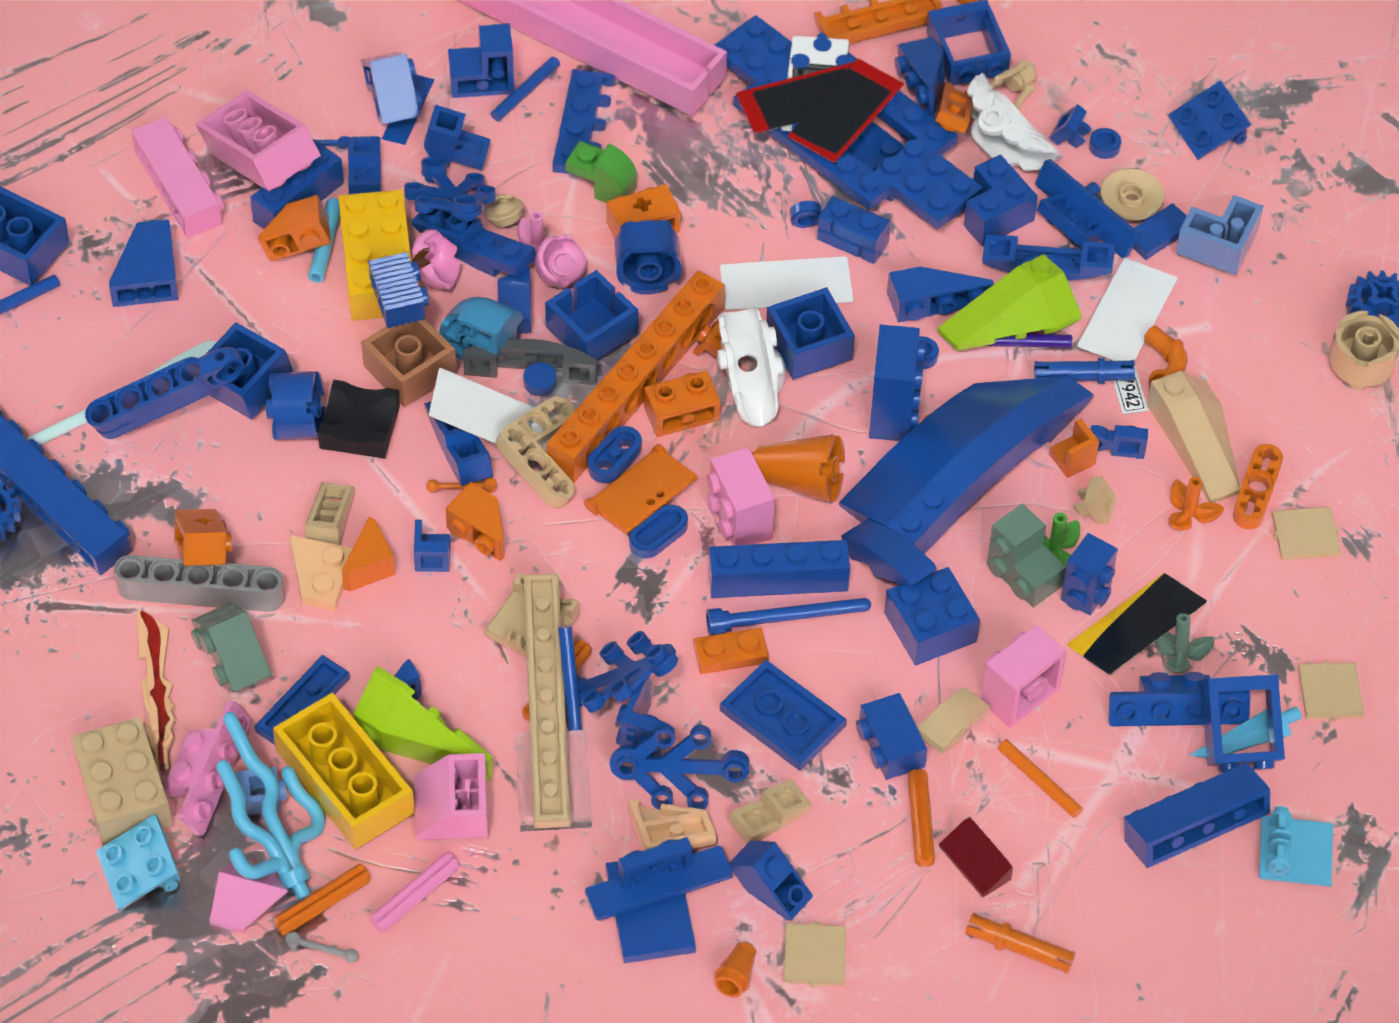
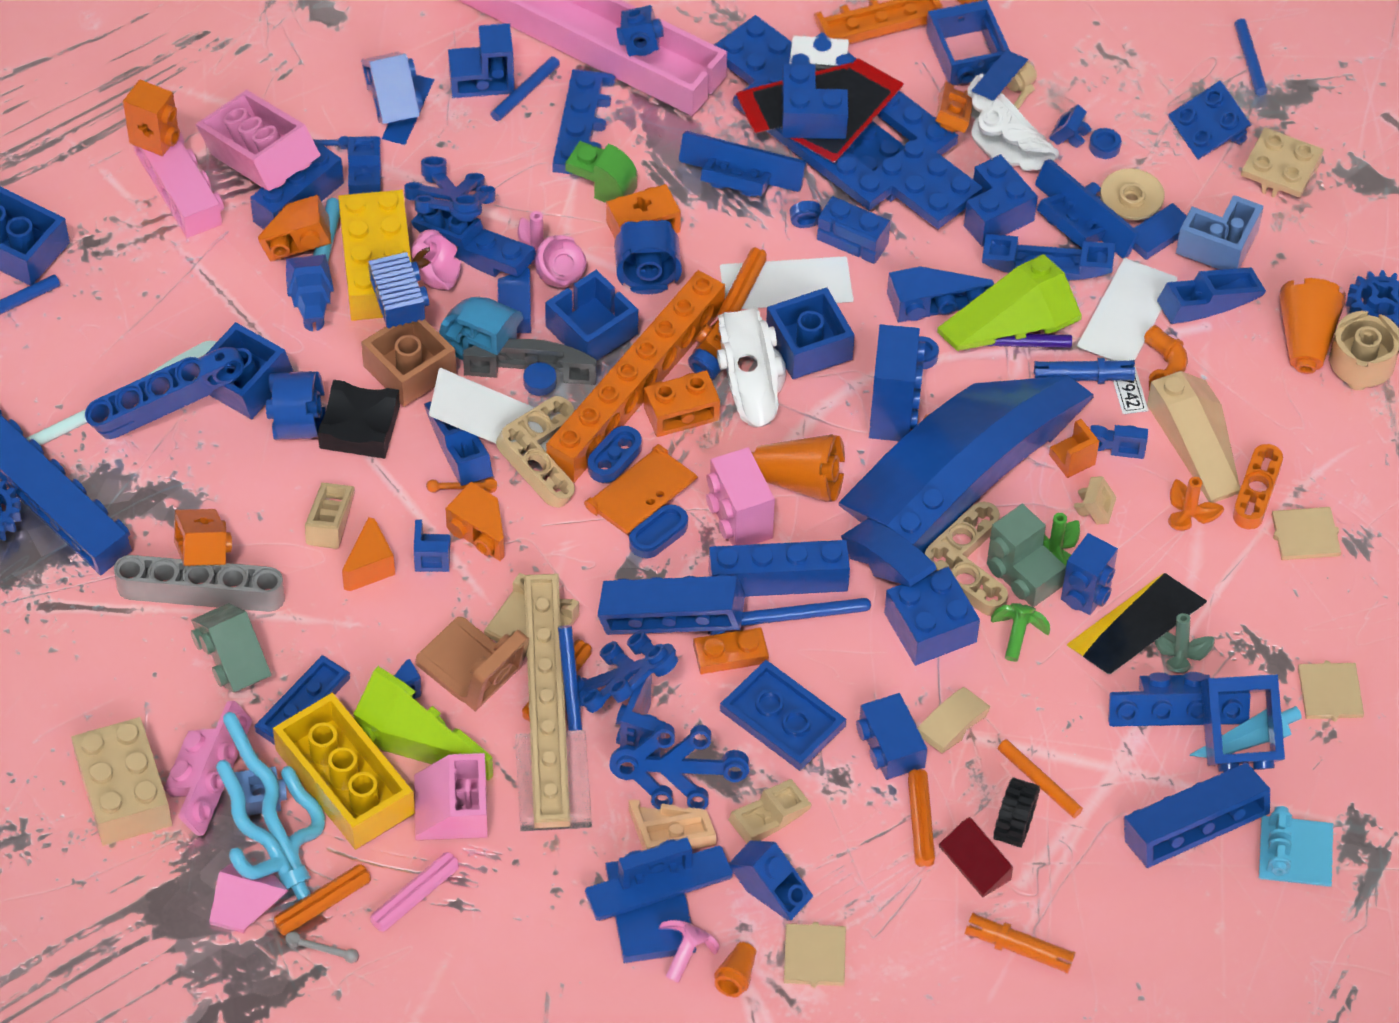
(138, 862): medium azure hinge -> none
(145, 267): blue slope -> none
(151, 118): none -> orange brick
(156, 689): light nougat sword -> none
(309, 287): none -> blue connector
(319, 571): light nougat wing -> none
(448, 141): blue brick -> none
(470, 662): none -> nougat piece
(505, 210): tan hat -> none
(640, 31): none -> blue brick
(671, 604): none -> blue brick
(691, 937): none -> bright pink plant
(703, 360): none -> blue tile
(740, 166): none -> blue bracket
(744, 281): none -> orange axle
(809, 110): none -> blue brick
(923, 70): blue slope -> none
(958, 554): none -> tan beam
(999, 75): none -> blue sticker
(1016, 812): none -> black tyre
(1021, 617): none -> bright green plant
(1023, 675): bright pink brick -> none
(1209, 294): none -> blue slope
(1251, 57): none -> blue bar
(1282, 163): none -> tan piece
(1310, 320): none -> orange cone

